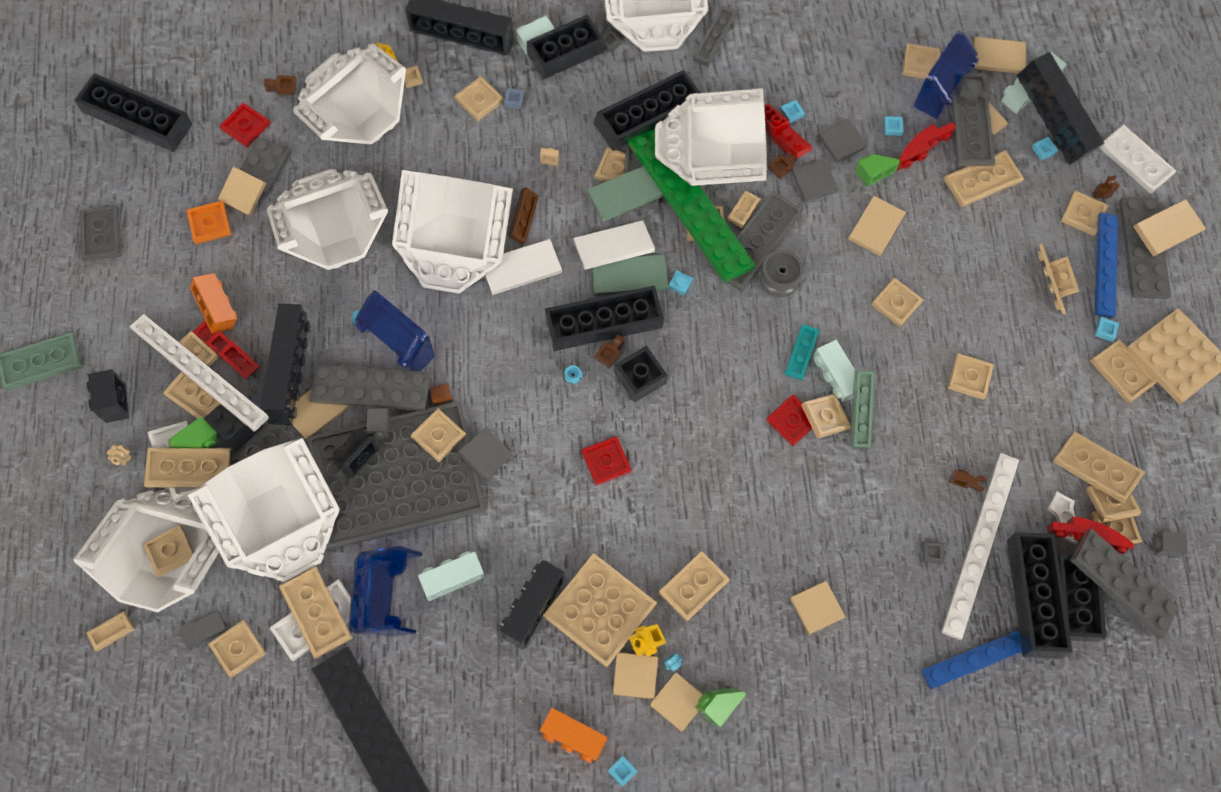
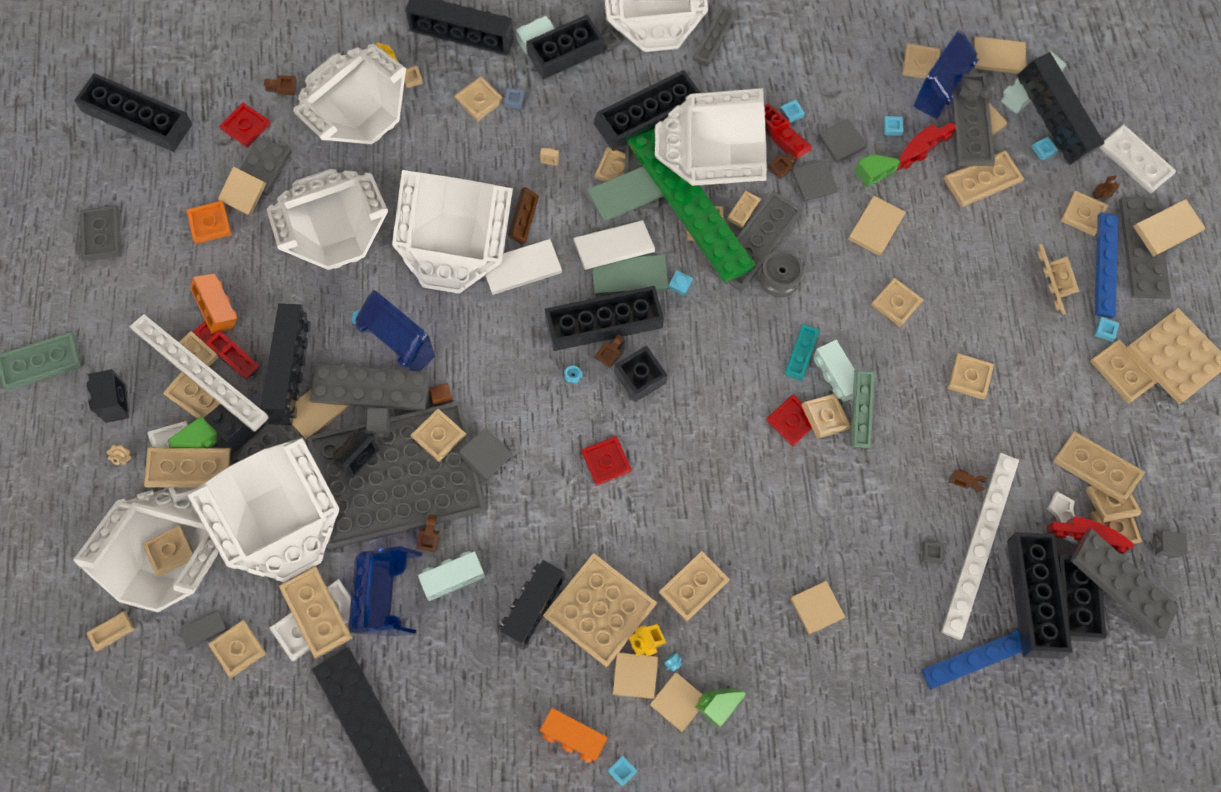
(427, 536): none -> reddish brown plate

